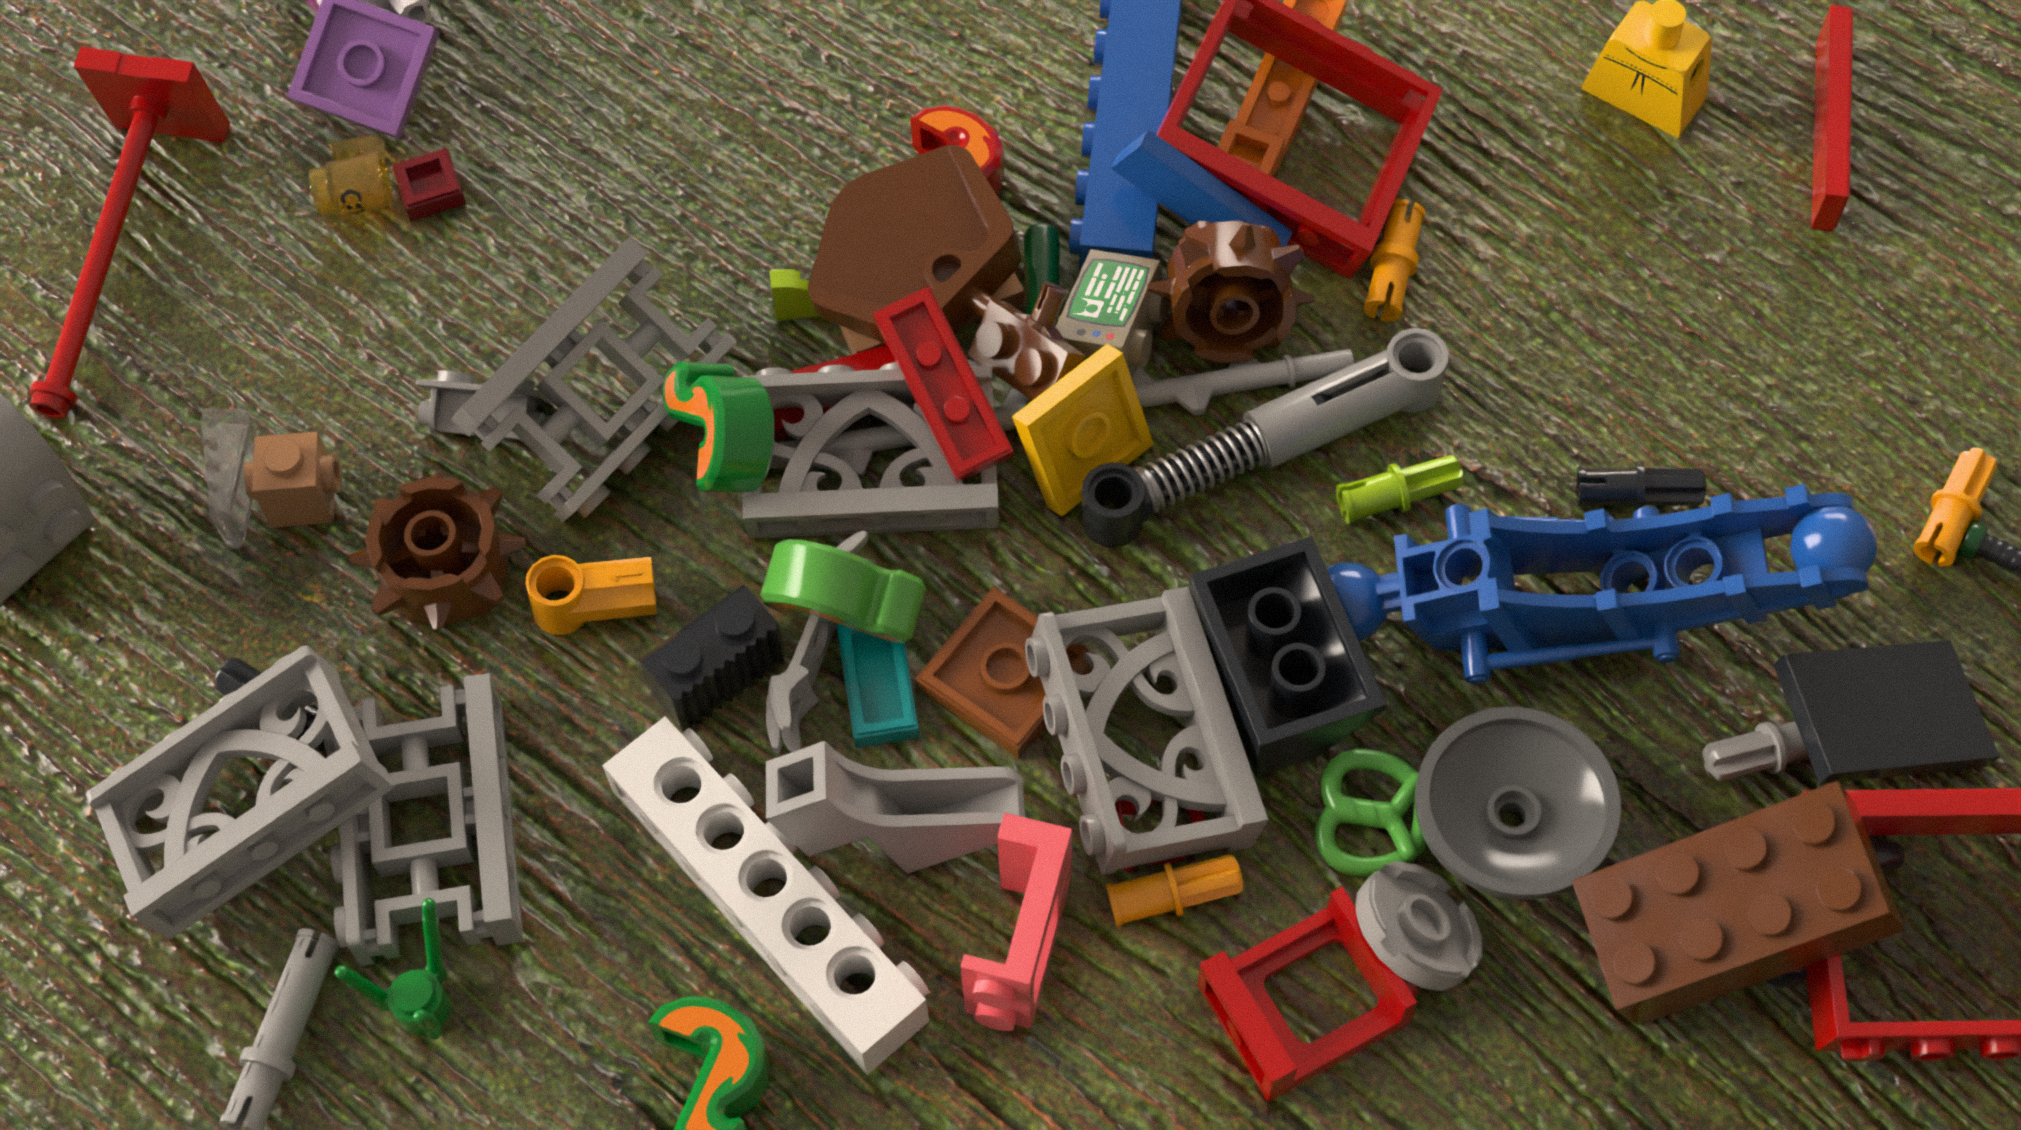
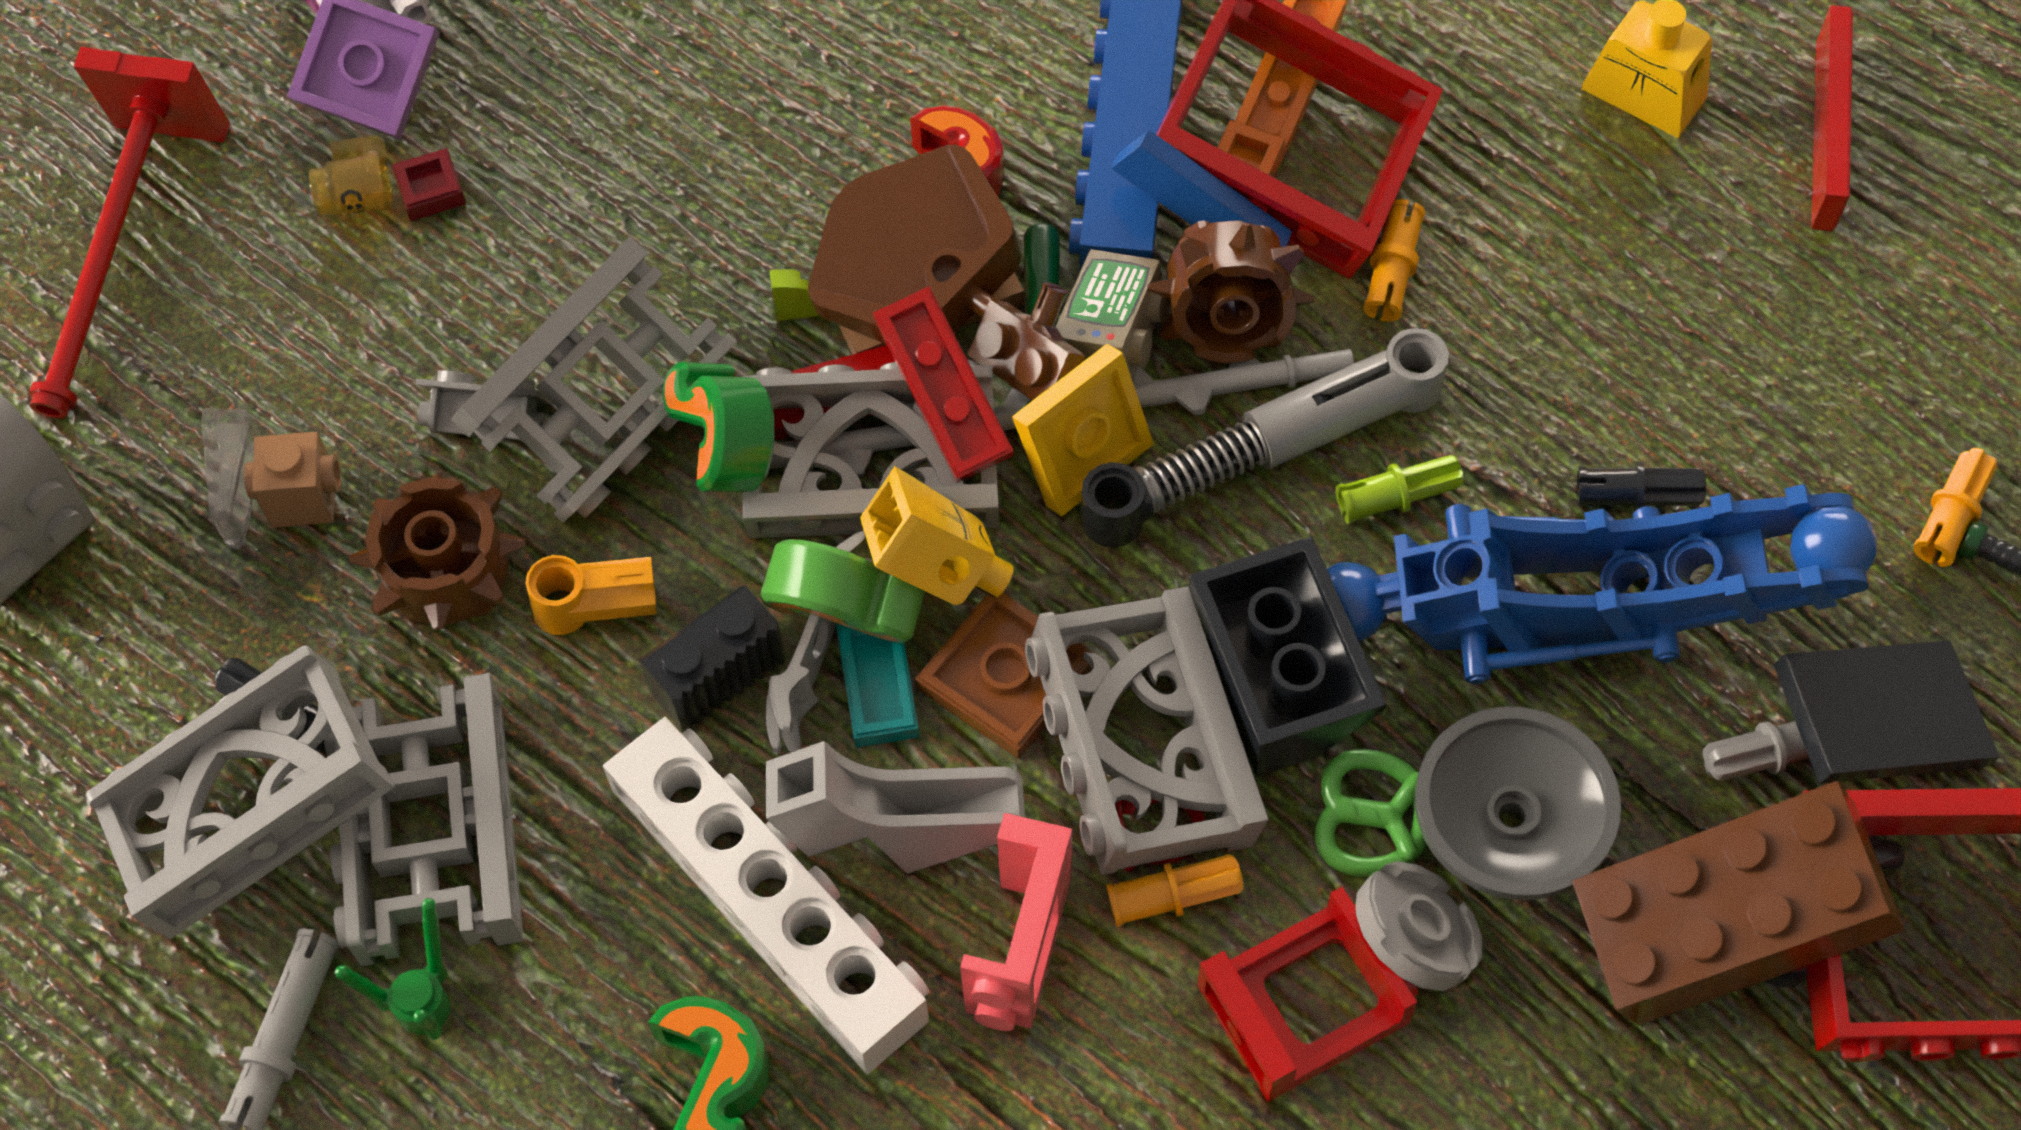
(931, 541): none -> yellow torso

